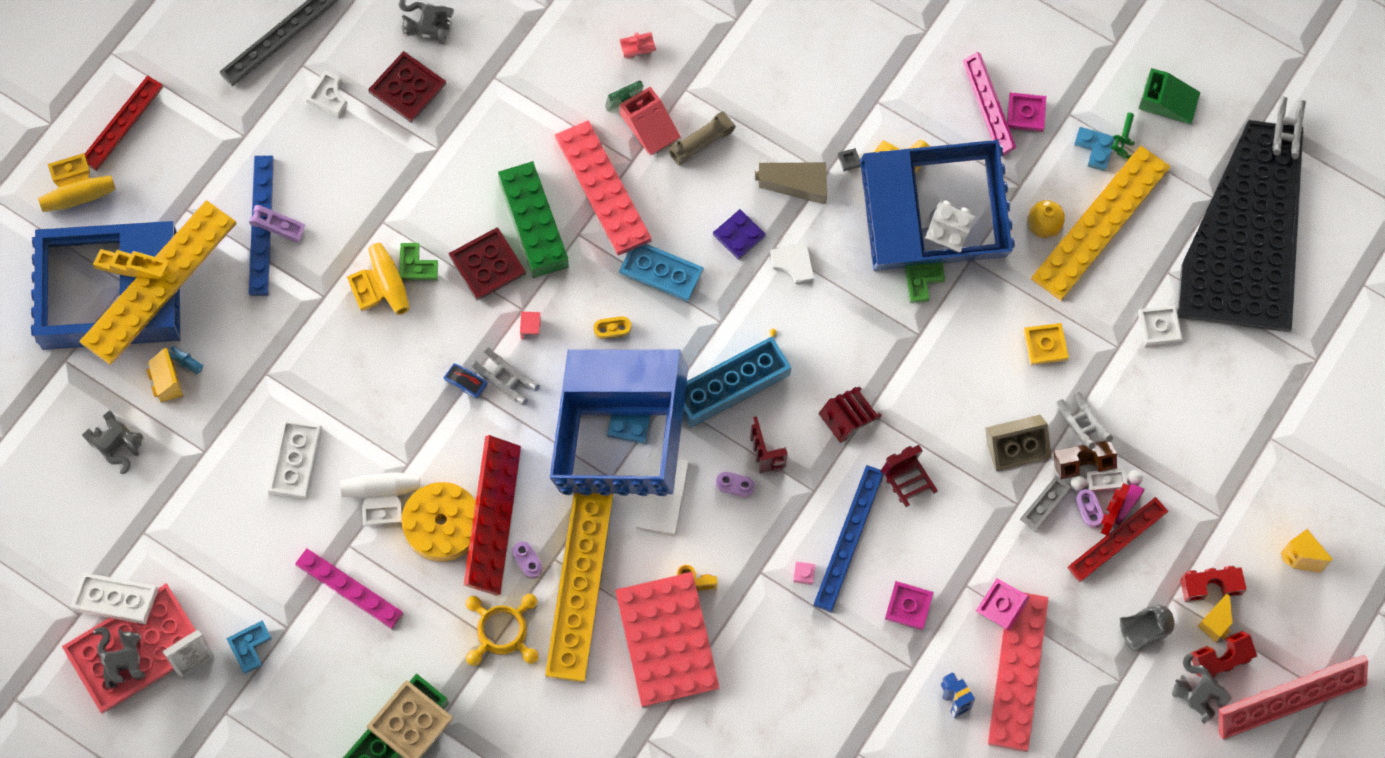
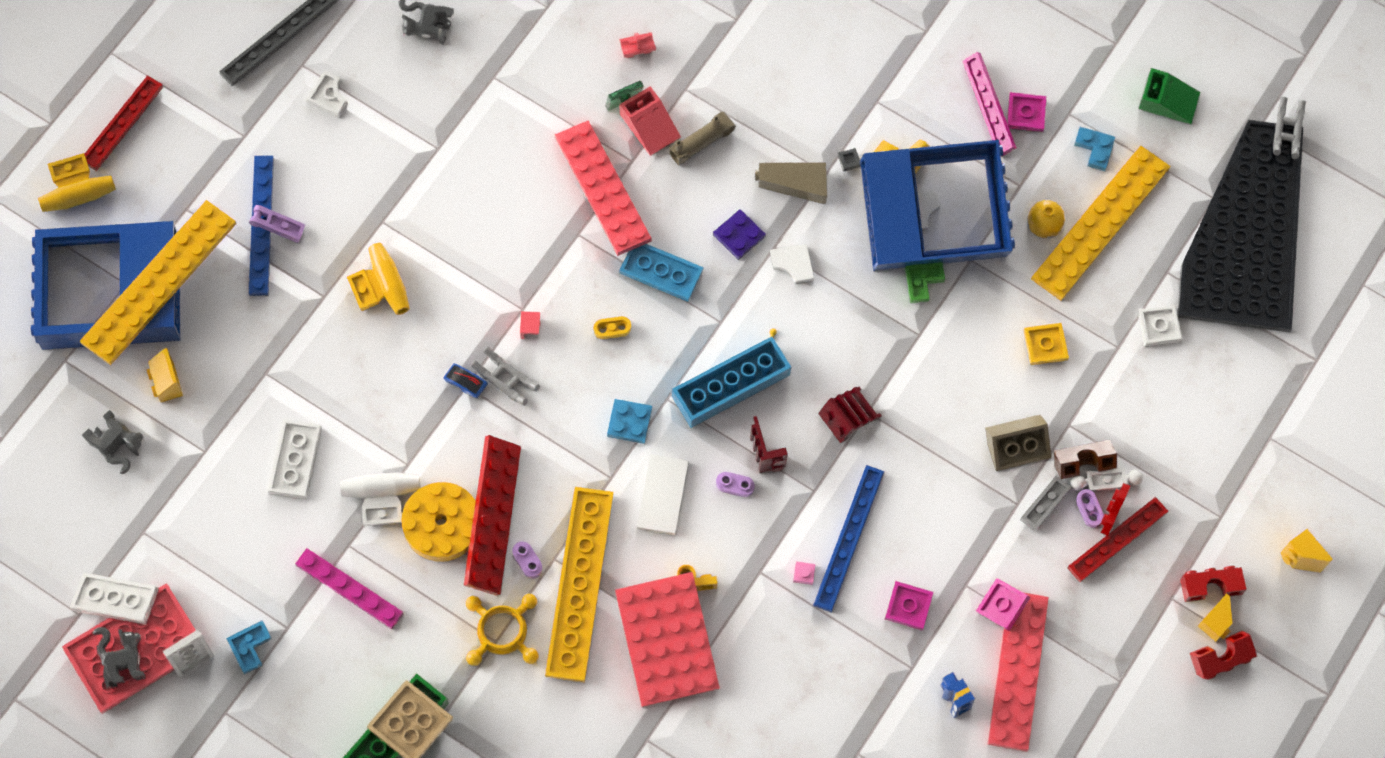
(131, 265): yellow slope -> none
(186, 360): dark azure axle -> none
(407, 86): dark red plate -> none
(414, 269): bright green plate -> none
(487, 263): dark red plate -> none
(533, 219): green brick -> none
(619, 385): blue panel -> none
(903, 464): dark red plate -> none
(950, 226): white plate -> none
(1086, 413): light grey piece -> none
(1124, 138): green piece -> none
(1131, 499): dark pink slope -> none
(1147, 626): dark grey piece -> none
(1202, 693): dark grey animal -> none
(1293, 696): coral plate -> none

